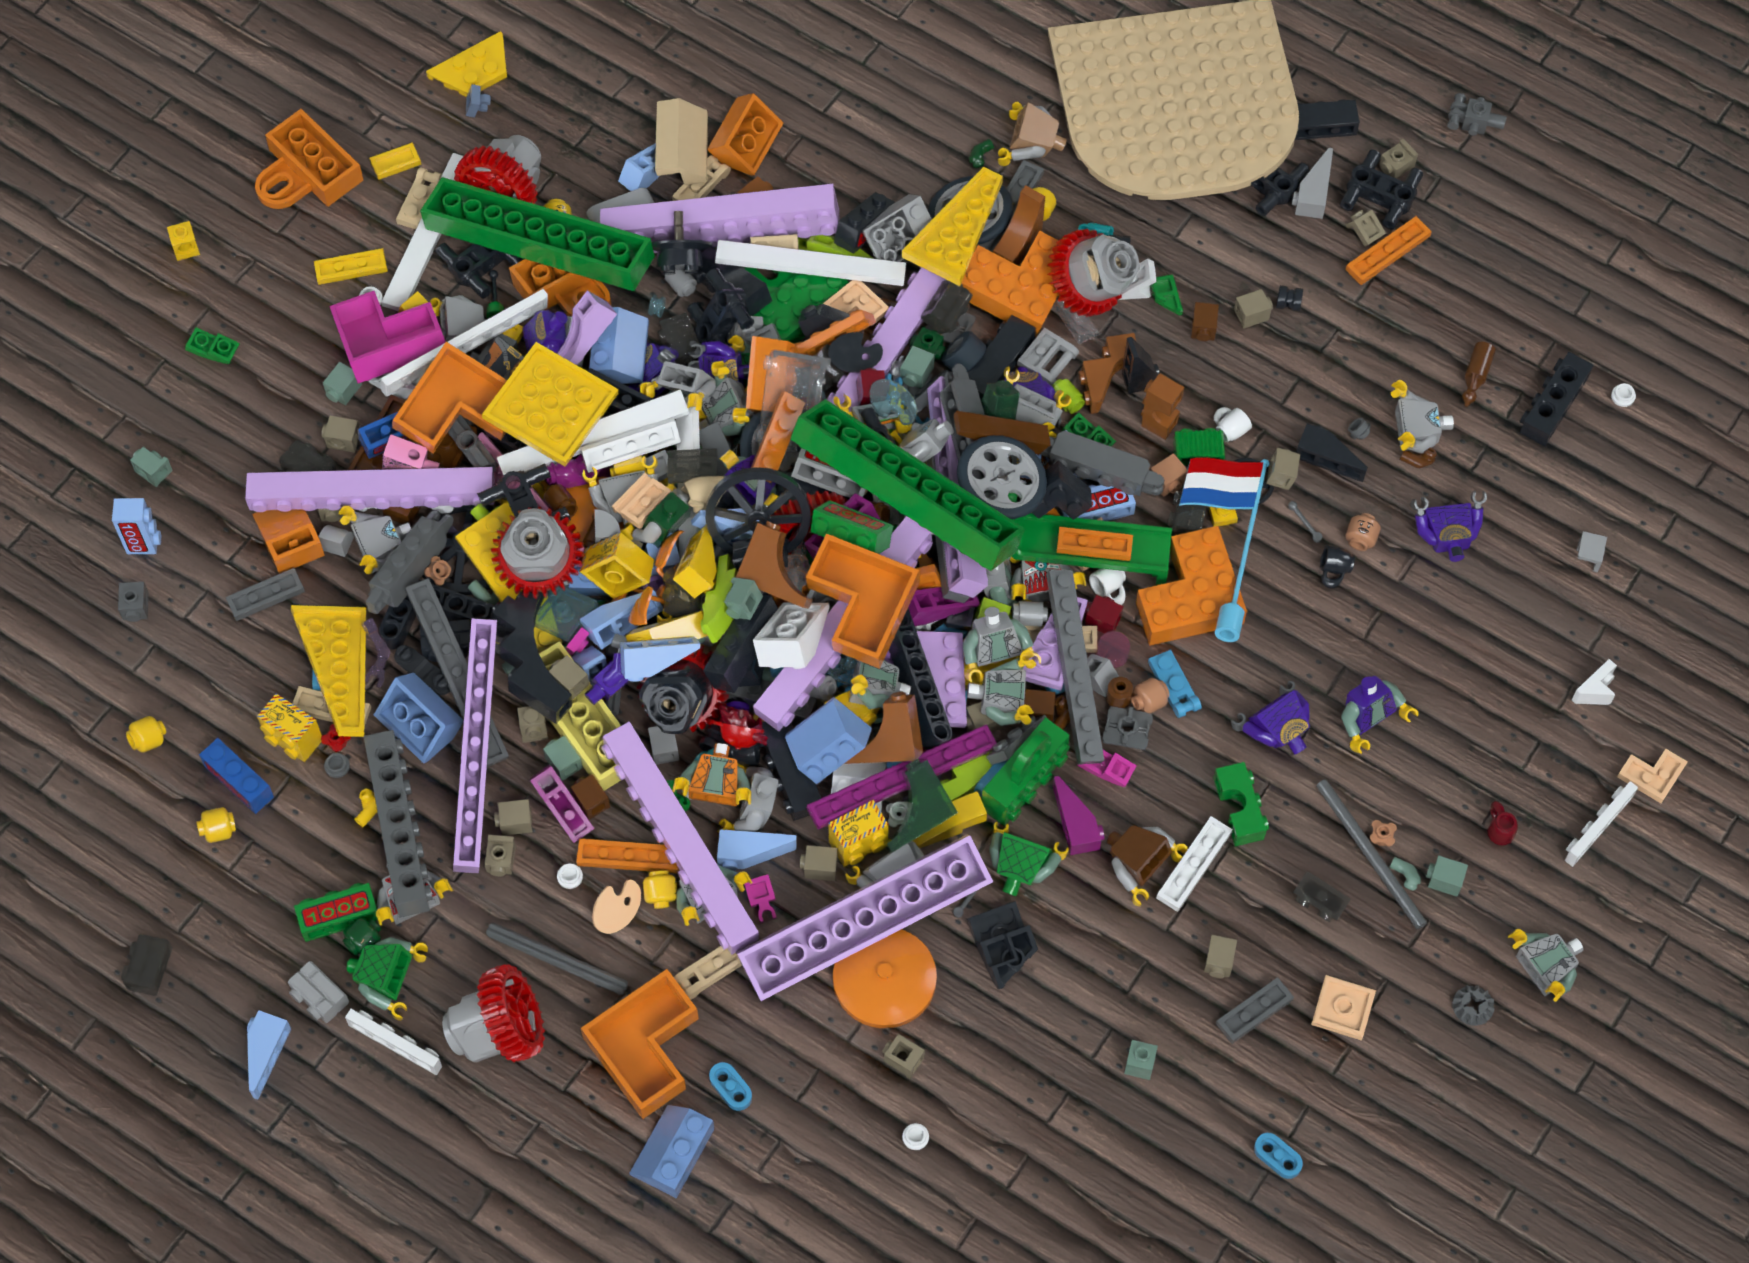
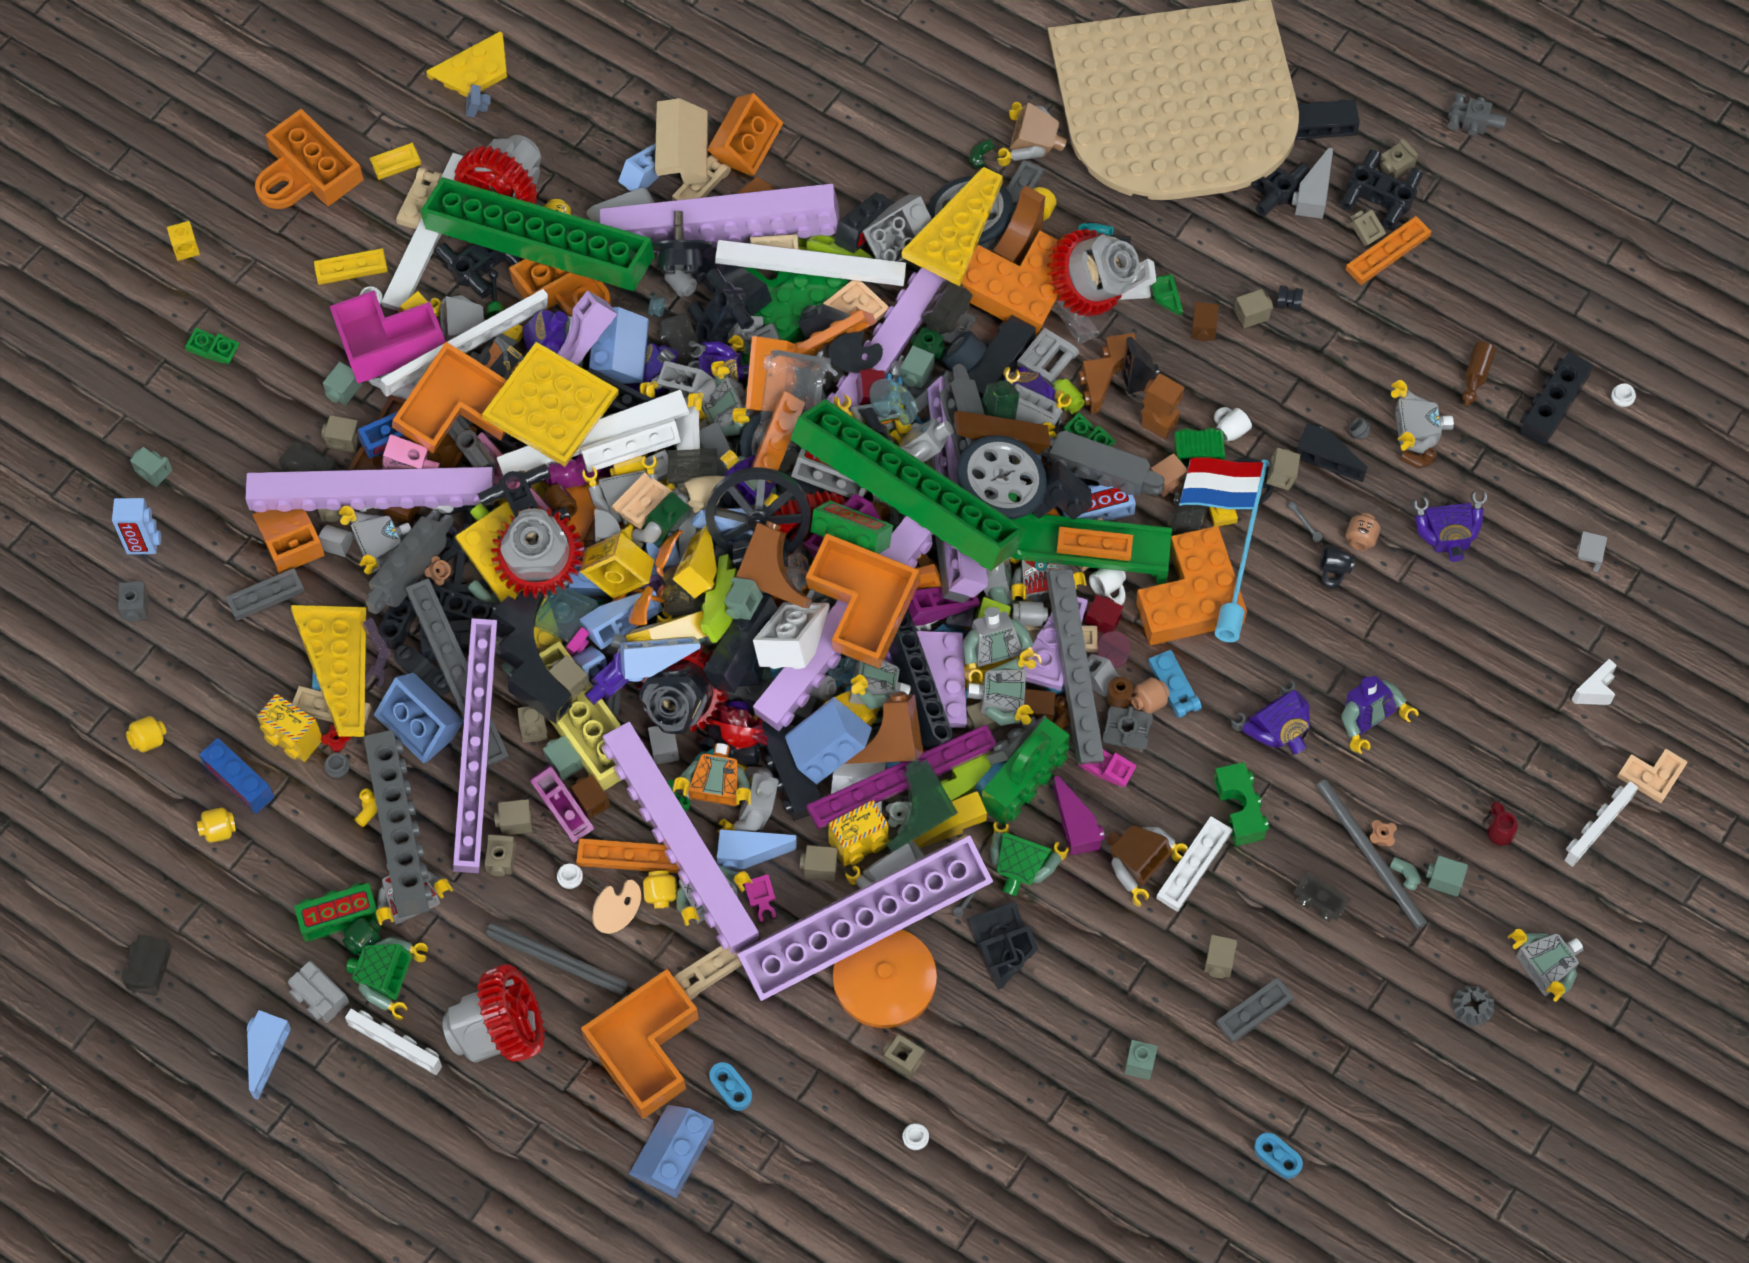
(1343, 1007): light nougat plate -> none

